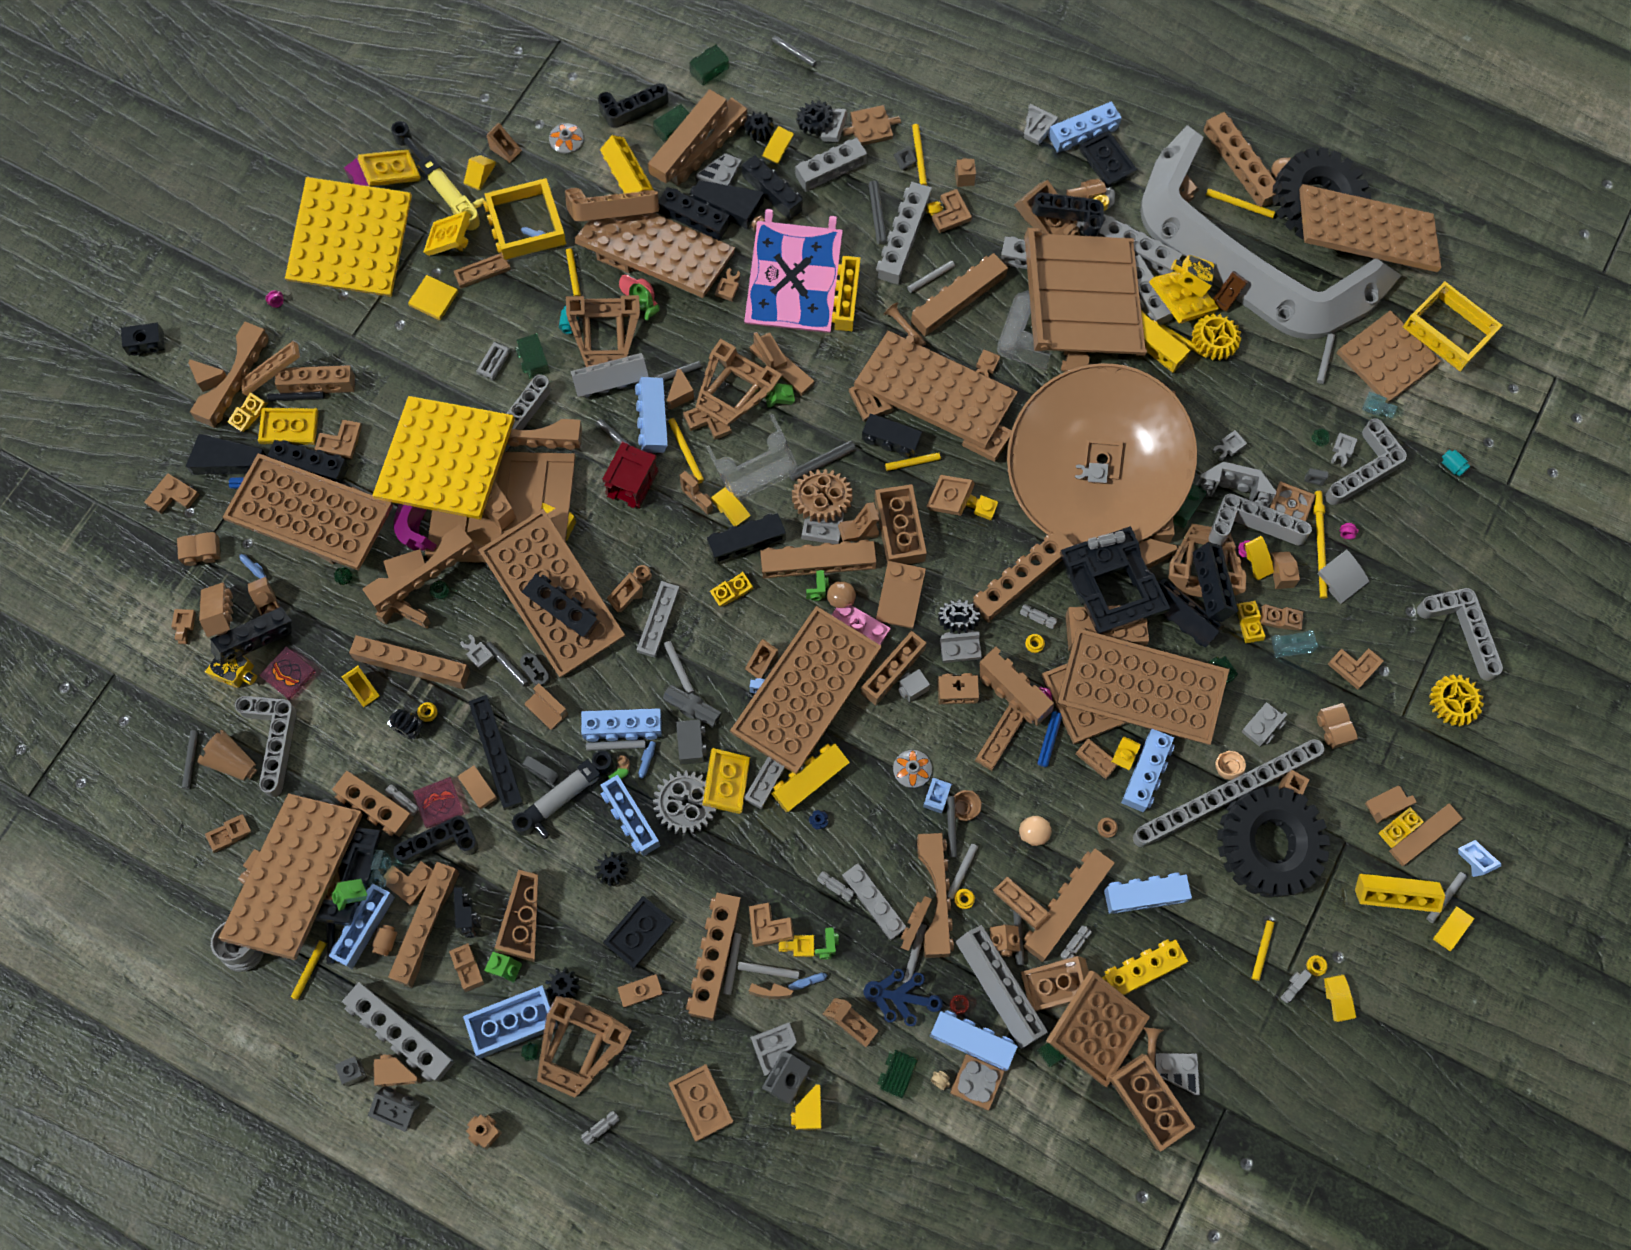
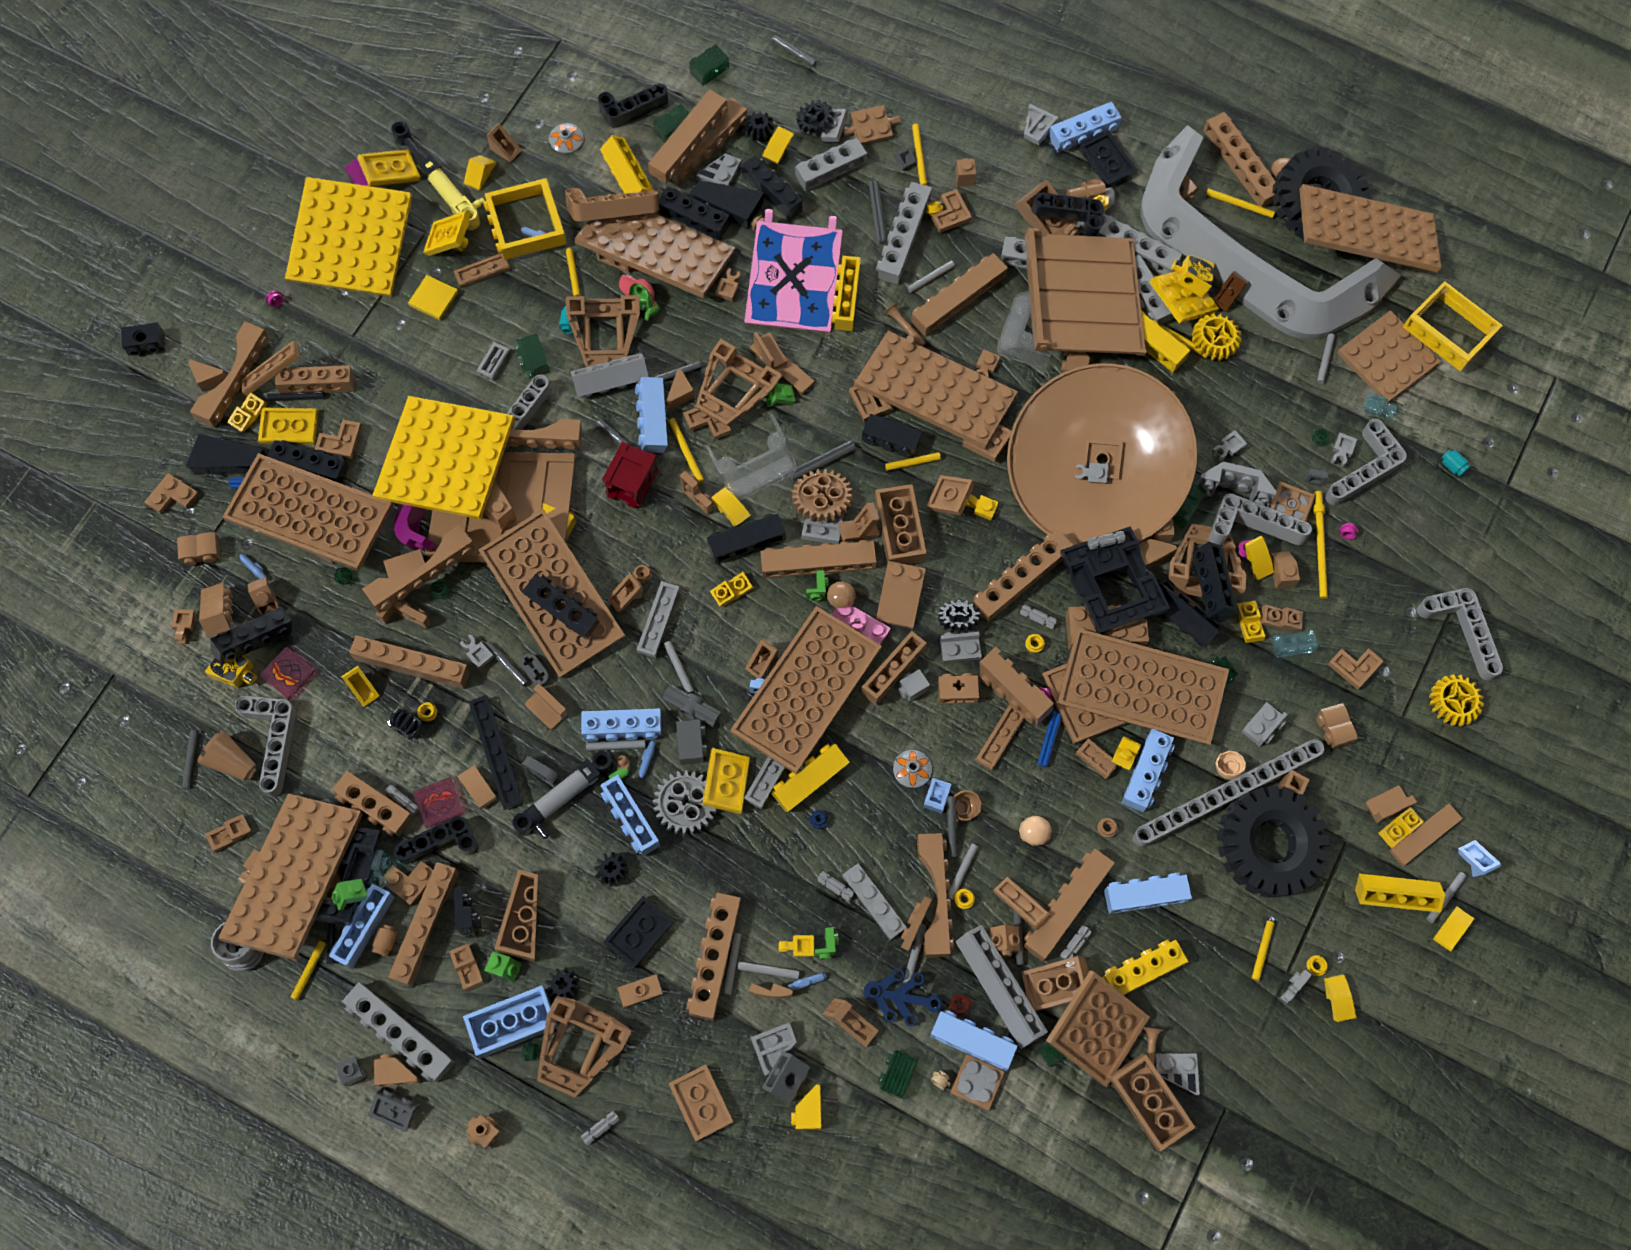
(768, 931): medium nougat plate -> none
(1343, 576): light grey slope -> none

